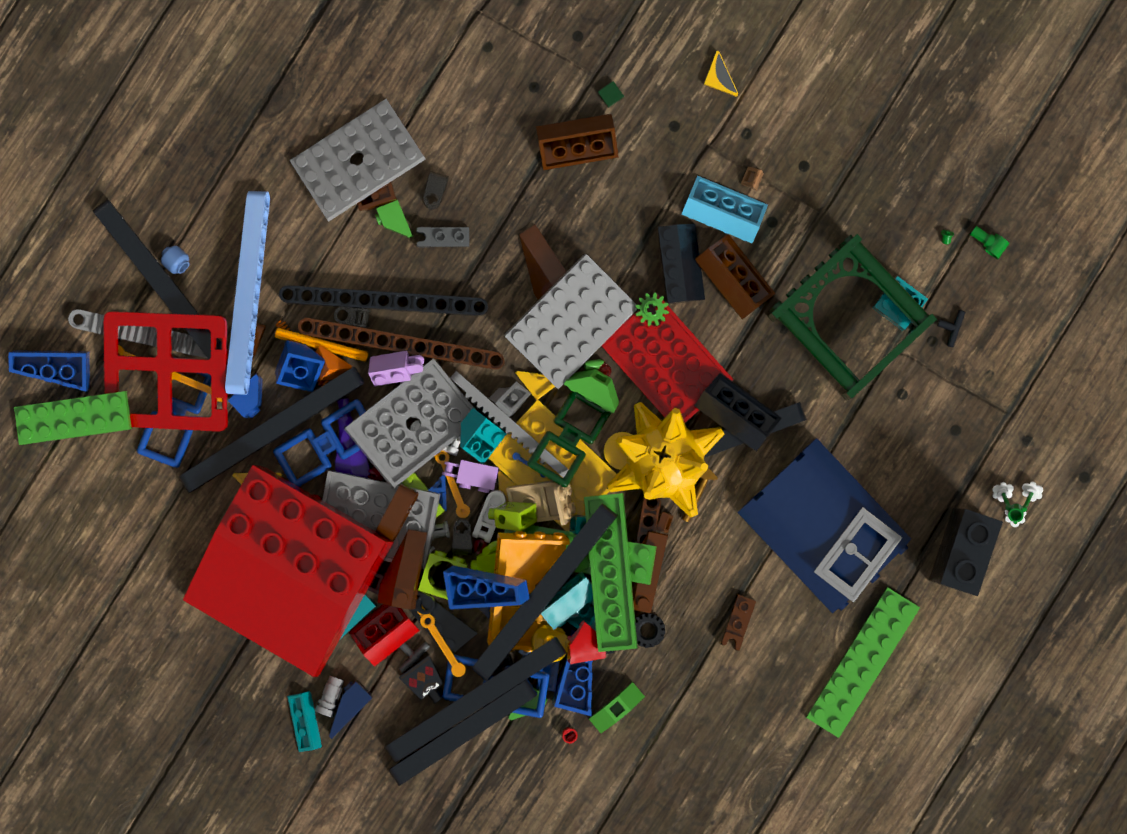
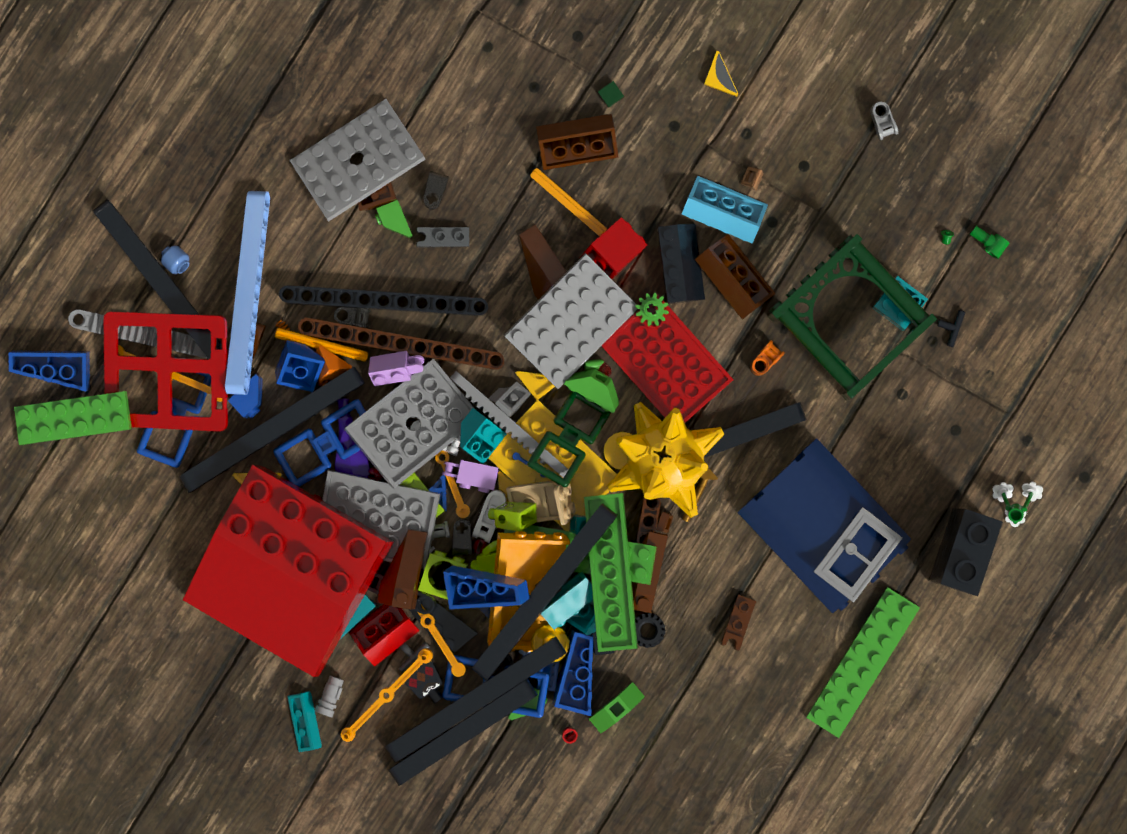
(349, 733): none -> light orange piece
(352, 701): dark blue slope -> none
(397, 512): reddish brown beam -> none
(568, 202): none -> light orange axle
(583, 645): red slope -> none
(616, 248): none -> red slope
(737, 412): black slope -> none
(767, 358): none -> orange piece
(884, 121): none -> light grey piece

